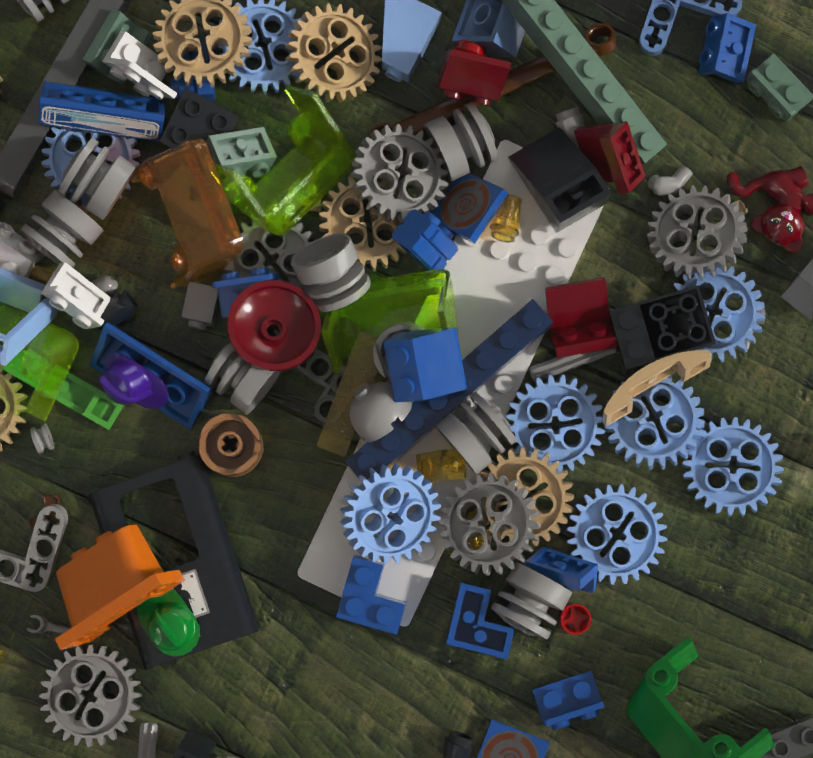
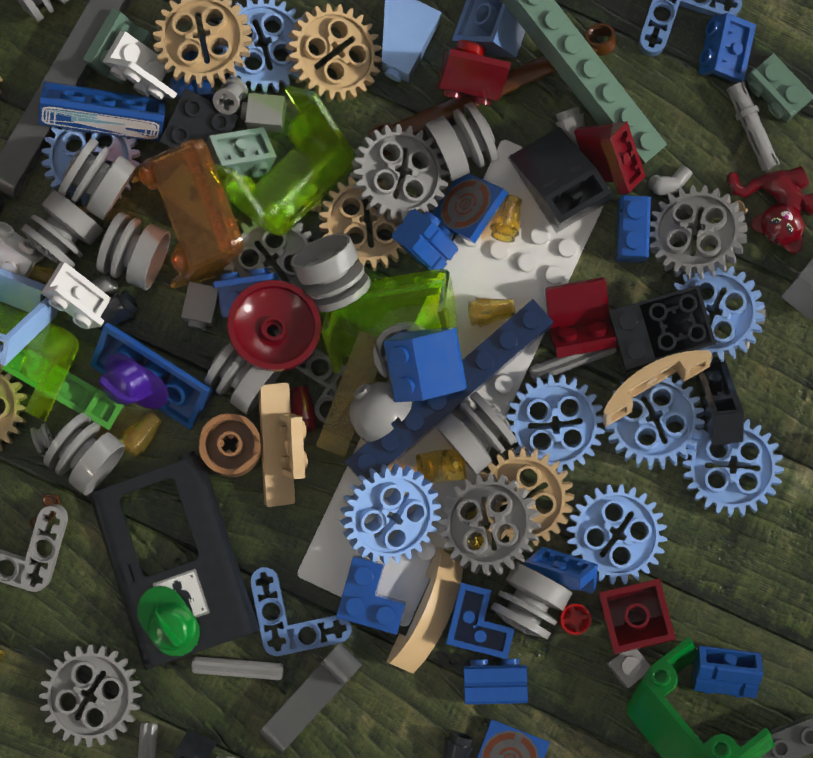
(45, 626): light grey hand -> none
(78, 449): none -> light grey wheel
(108, 583): orange windscreen -> none
(127, 248): none -> light grey wheel
(140, 433): none -> clear yellow cone
(230, 95): none -> light grey bush
(237, 668): none -> light grey axle
(265, 112): none -> light grey brick
(281, 444): none -> tan bracket
(290, 632): none -> medium blue beam
(302, 405): none -> dark red cone
(310, 698): none -> dark grey beam
(431, 615): none -> tan slope
(490, 310): none -> clear yellow cone
(495, 683): none -> blue brick
(568, 699): blue bracket -> none
(628, 667): none -> light grey brick
(633, 229): none -> blue brick
(636, 616): none -> dark red slope
(721, 404): none -> black slope
(727, 671): none -> blue brick
(750, 120): none -> light grey pin

